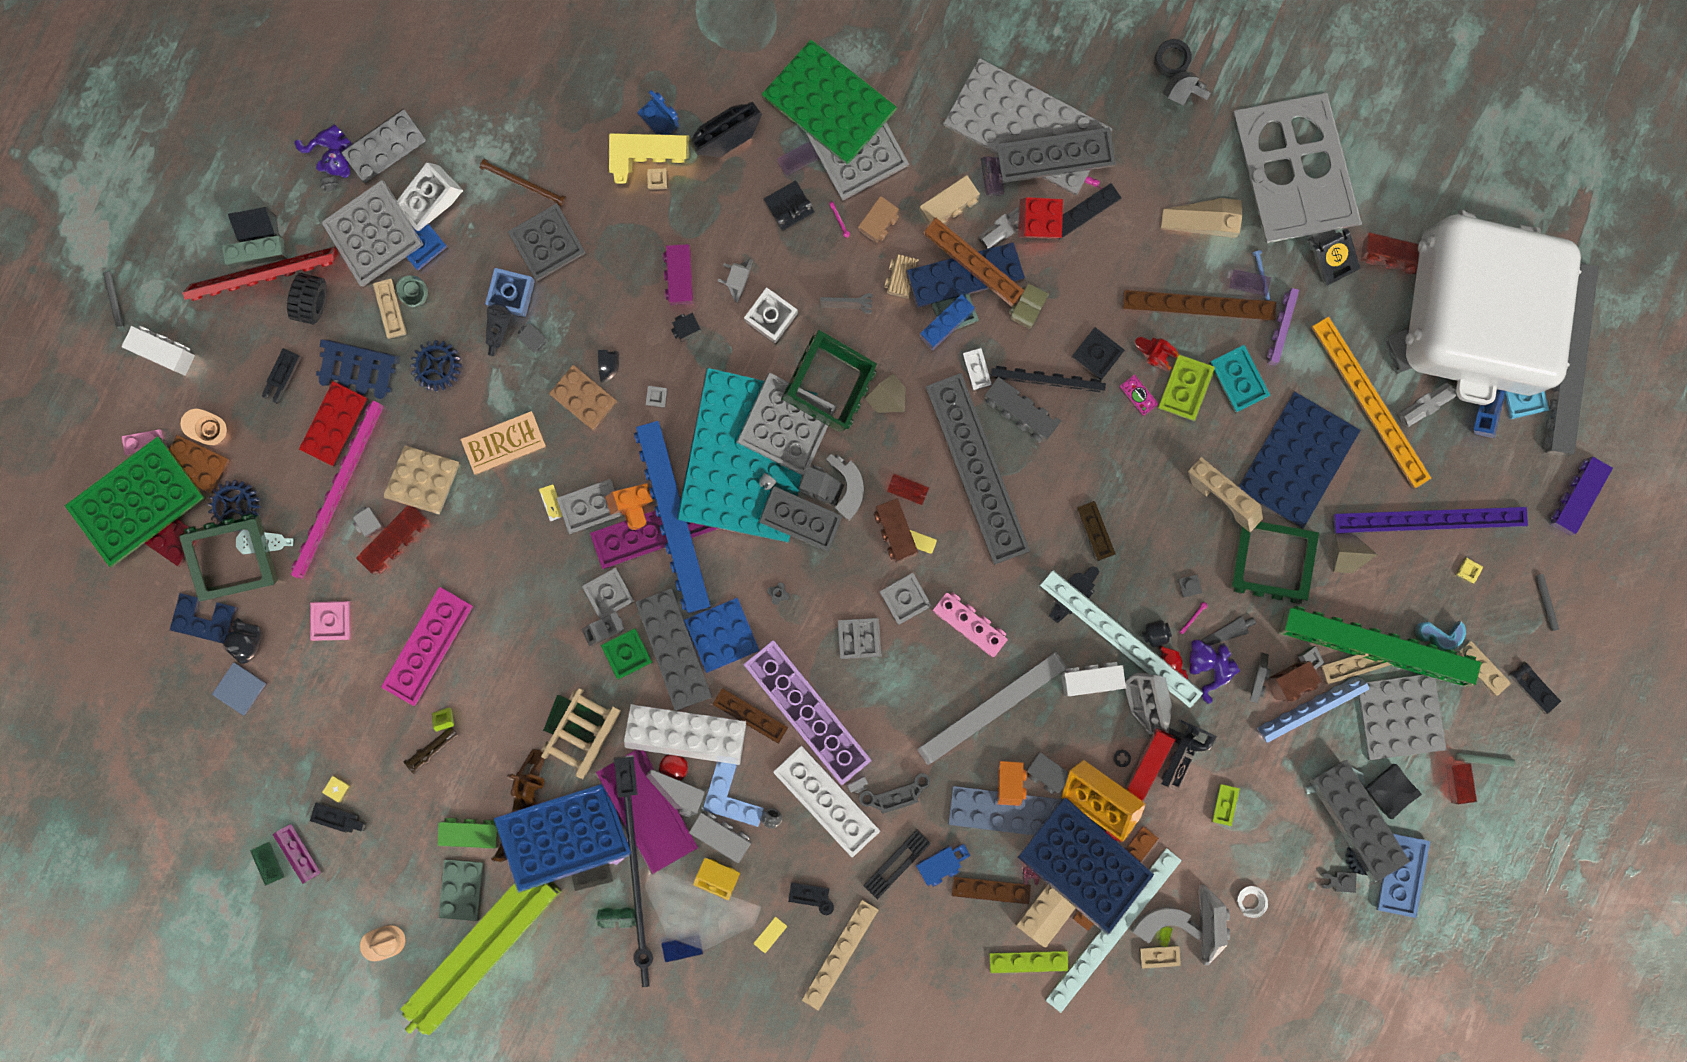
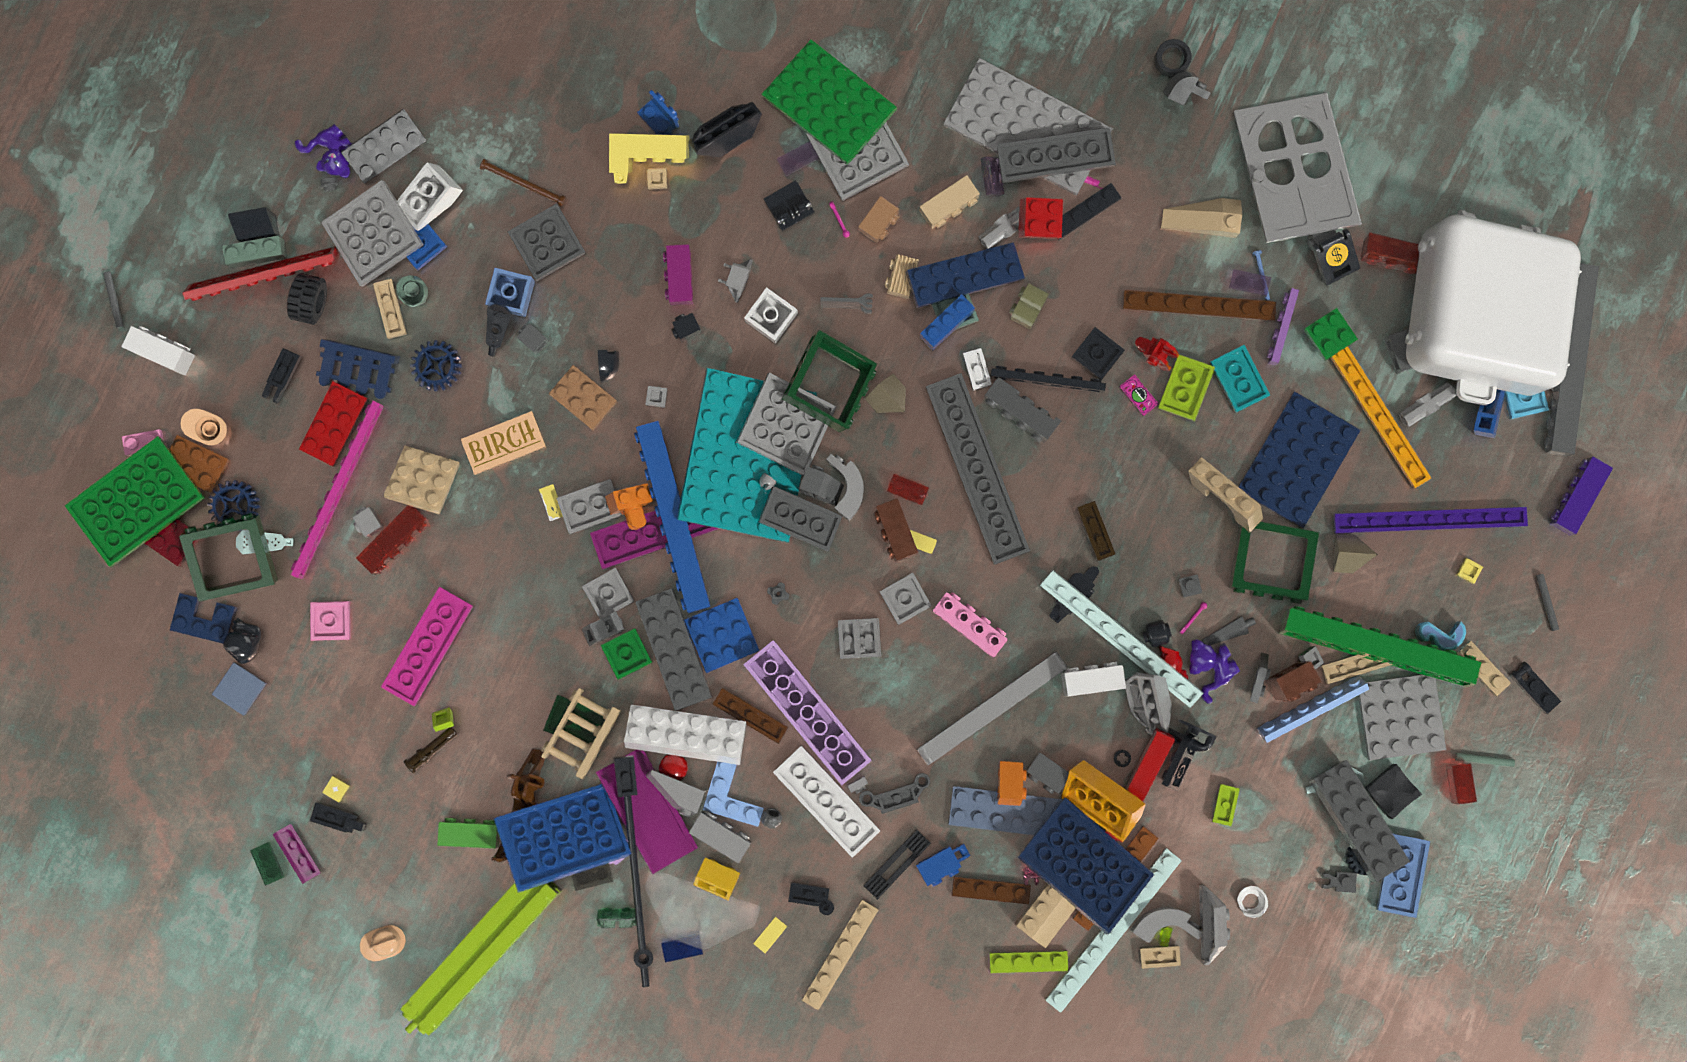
(461, 890): sand green plate -> none
(973, 261): dark orange plate -> none
(1330, 334): none -> green plate

